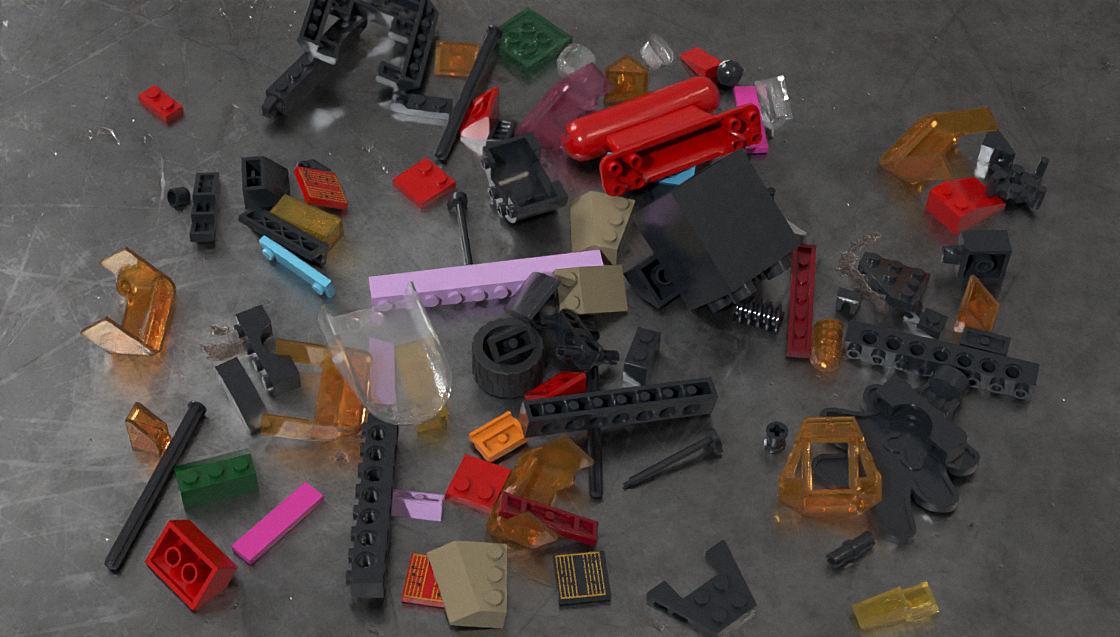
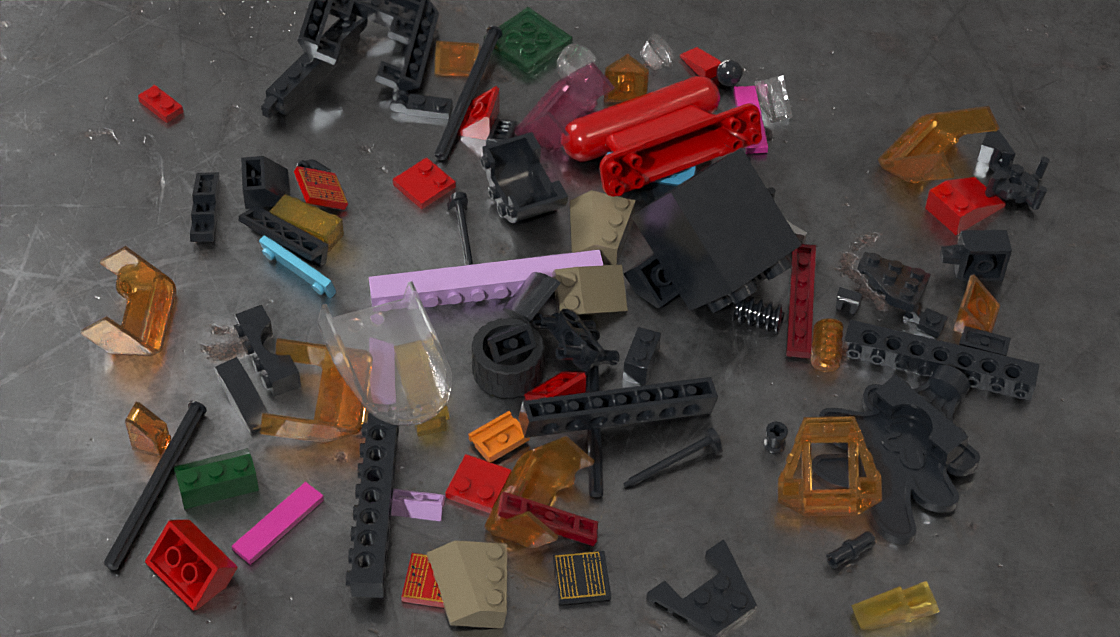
(180, 193): black piece -> none

